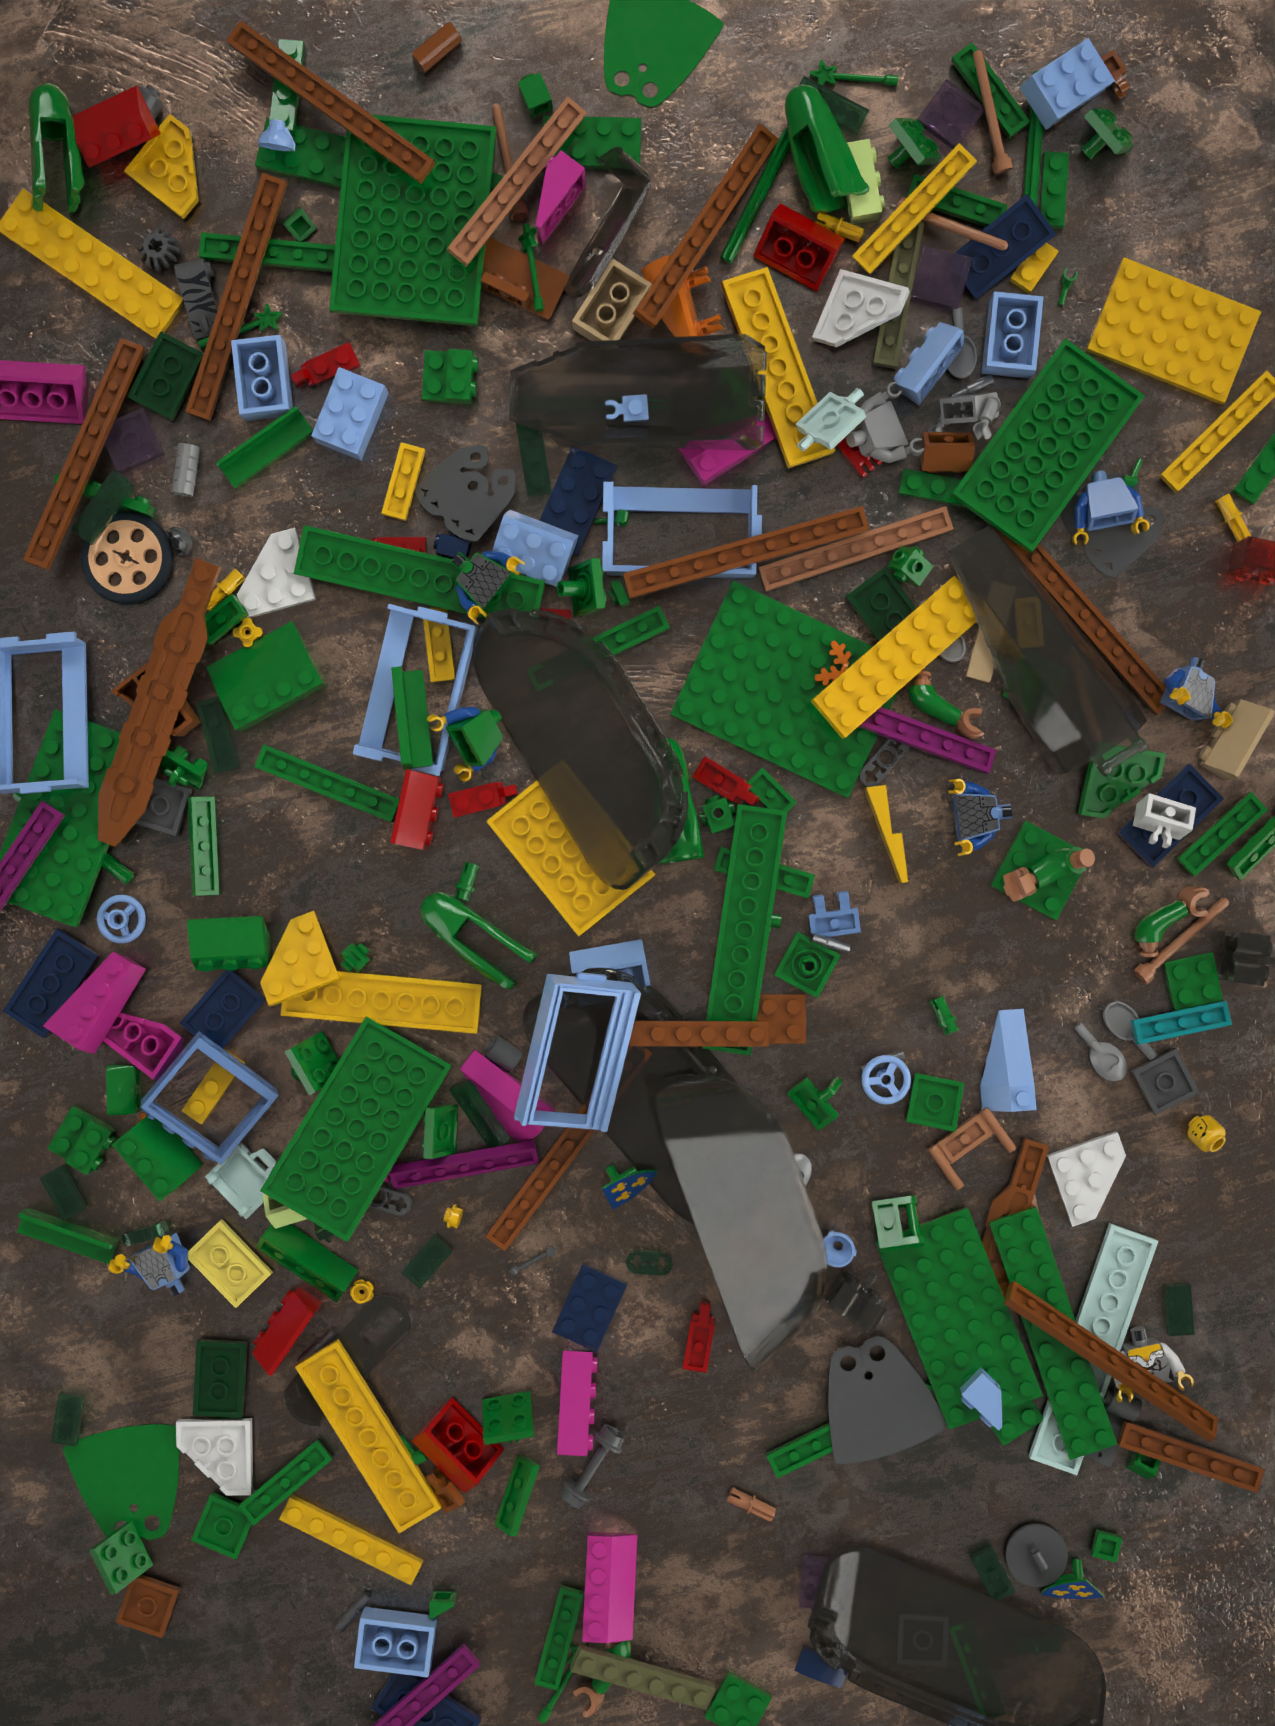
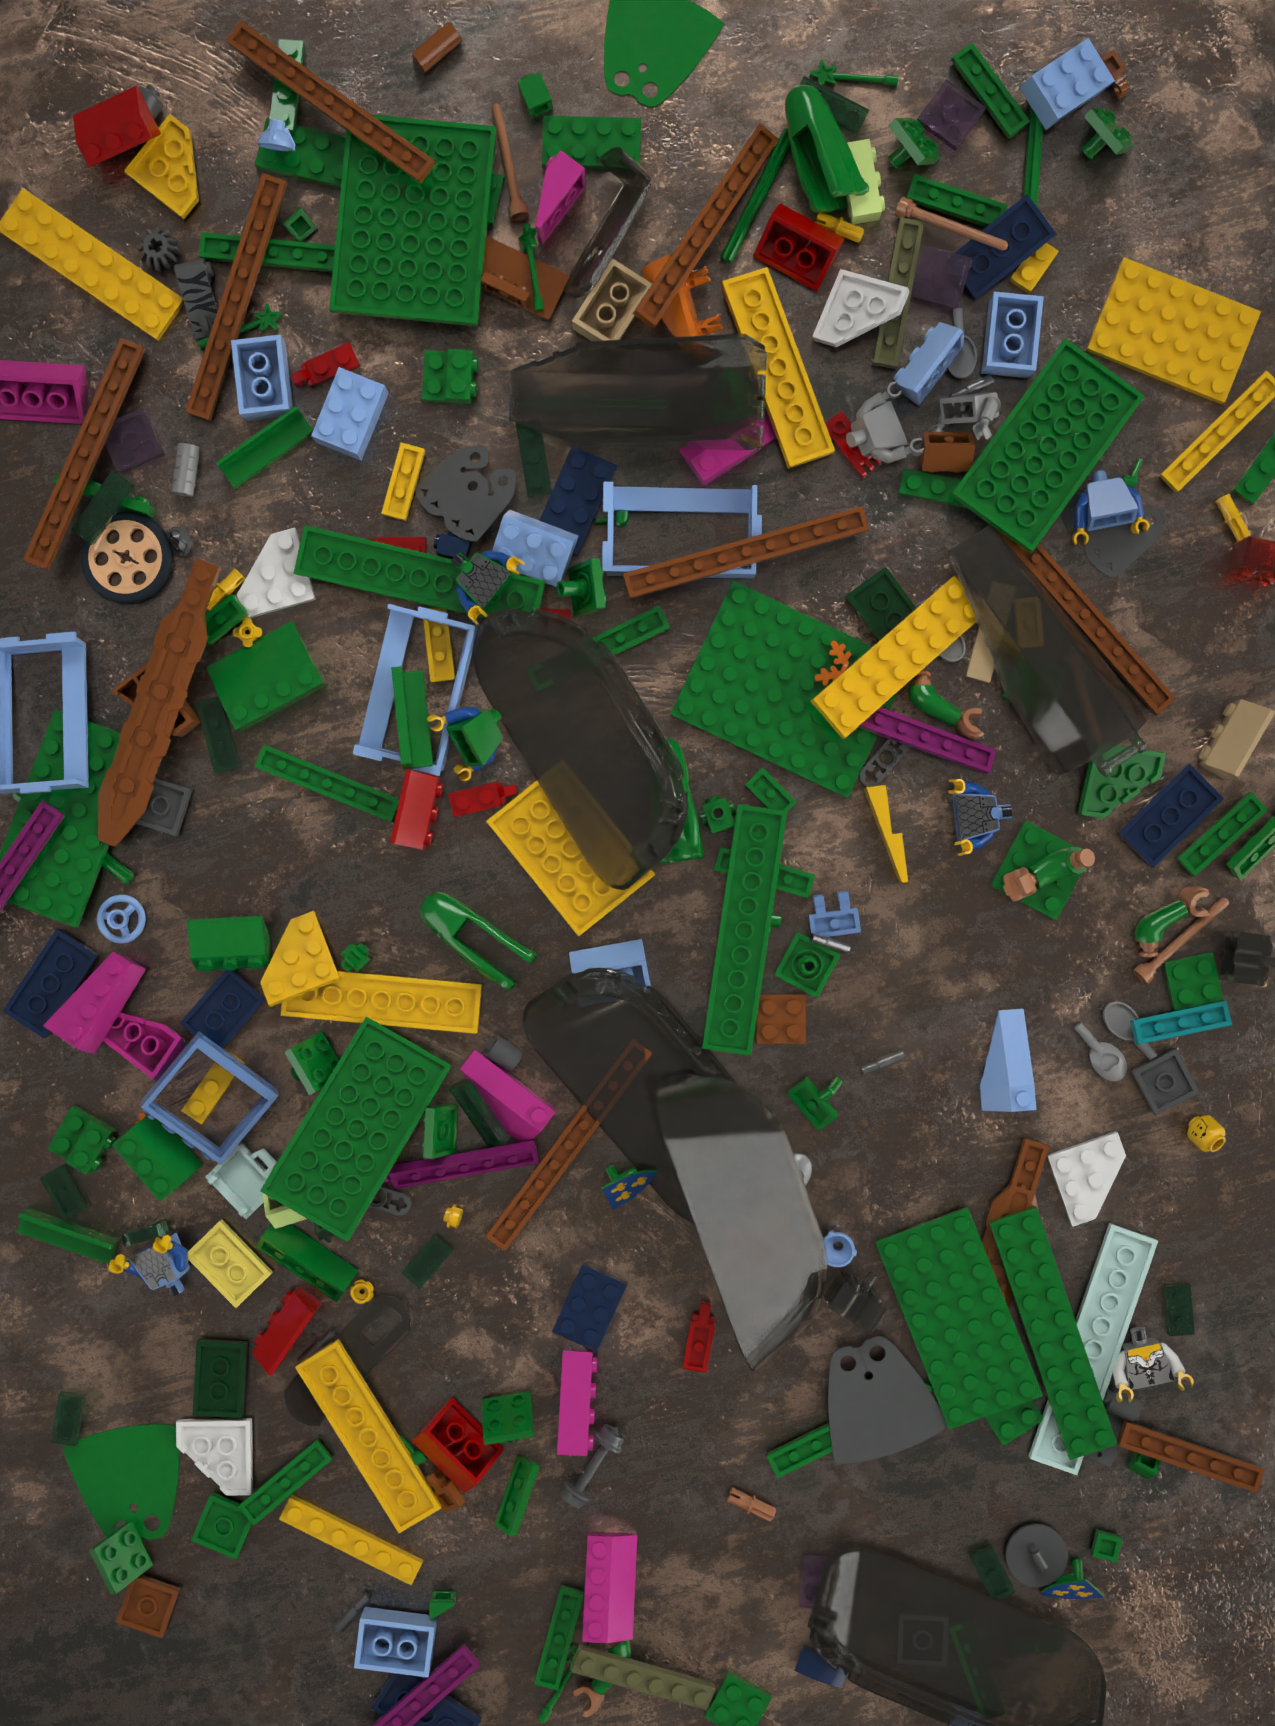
(52, 121): green piece -> none
(123, 1089): green piece -> none
(166, 376): dark green plate -> none
(183, 771): green hips -> none
(203, 846): green plate -> none
(466, 881): green pin -> none
(516, 181): nougat plate -> none
(550, 1251): dark grey hinge -> none
(611, 1059): light blue piece -> none
(618, 594): green plate -> none
(633, 408): light blue plate -> none
(648, 1268): clear green beam -> none
(700, 1033): dark orange plate -> none
(724, 782): red hinge -> none
(830, 420): light aqua plate -> none
(855, 549): nougat plate -> none
(889, 1223): plate -> none
(893, 1063): light blue piece -> none
(910, 565): green brick -> none
(914, 208): yellow plate -> none
(935, 1102): green plate -> none
(944, 1015): green pin -> none
(967, 1137): nougat plate -> none
(985, 1395): light blue slope -> none
(1001, 160): nougat piece -> none
(1054, 187): green plate -> none
(1066, 283): green hand -> none
(1111, 1361): dark orange plate -> none
(1164, 818): white brick -> none
(1192, 694): torso -> none

